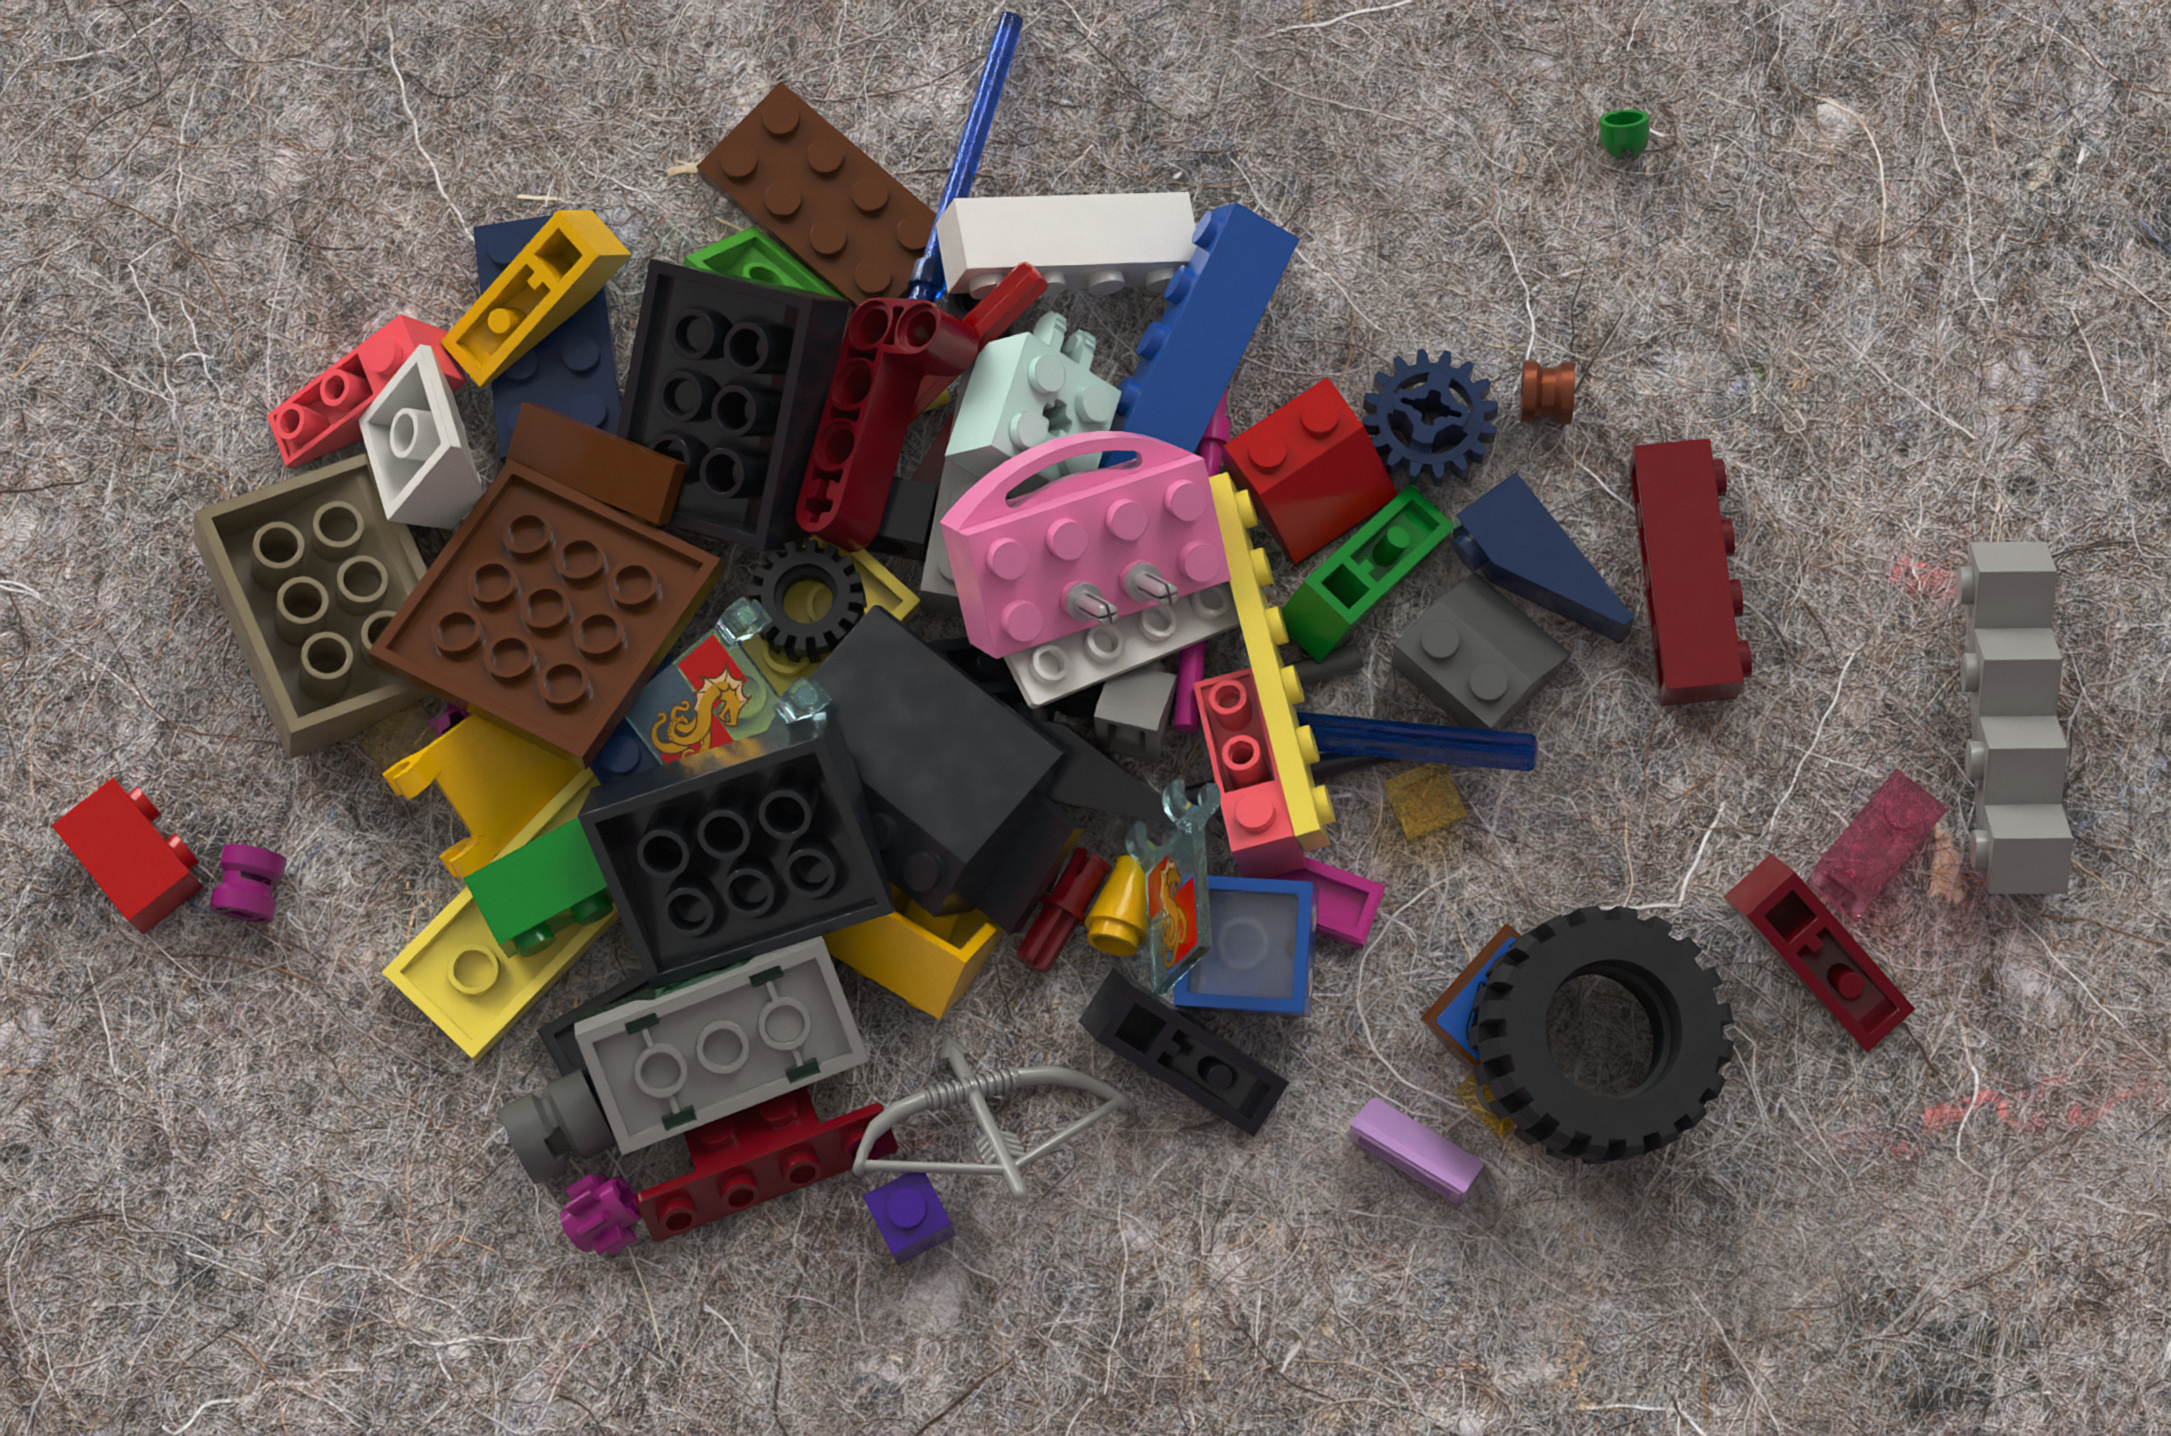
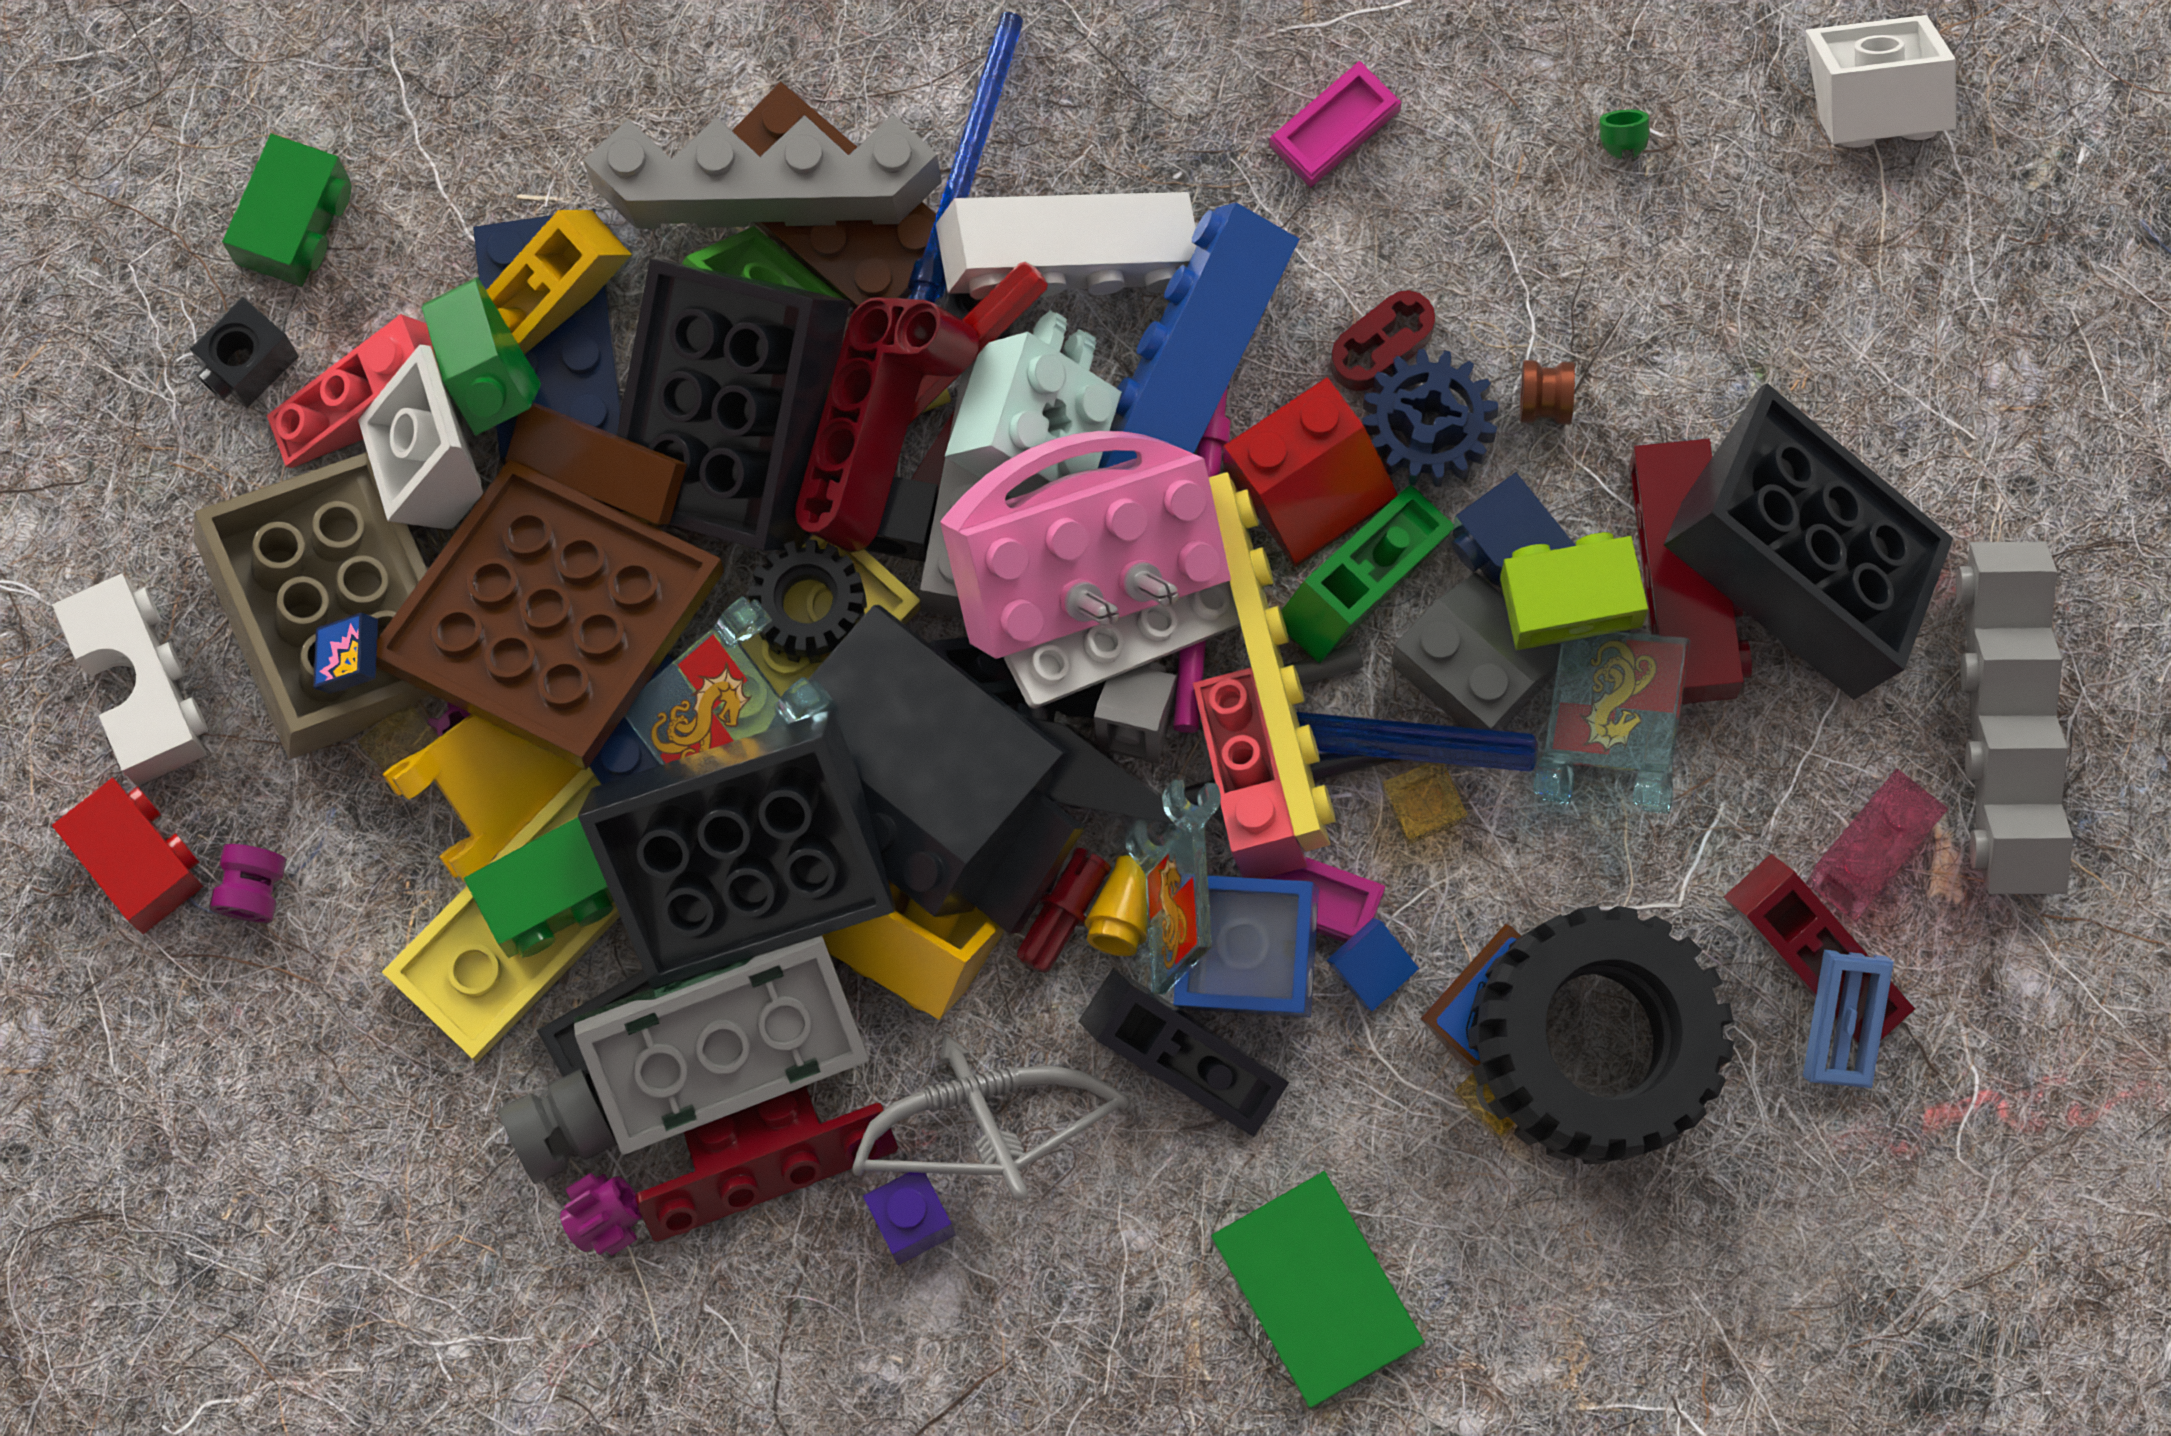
(154, 726): none -> white arch
(237, 329): none -> black brick
(288, 210): none -> green brick
(345, 653): none -> tile
(479, 357): none -> green slope
(796, 181): none -> light grey brick
(1317, 1290): none -> green tile
(1335, 124): none -> dark pink tile
(1372, 964): none -> blue tile
(1373, 330): none -> dark red beam
(1415, 1150): lavender slope -> none
(1573, 590): none -> lime brick
(1616, 710): none -> clear light blue flag
(1812, 544): none -> black slope
(1824, 1013): none -> medium blue tile
(1882, 80): none -> white slope

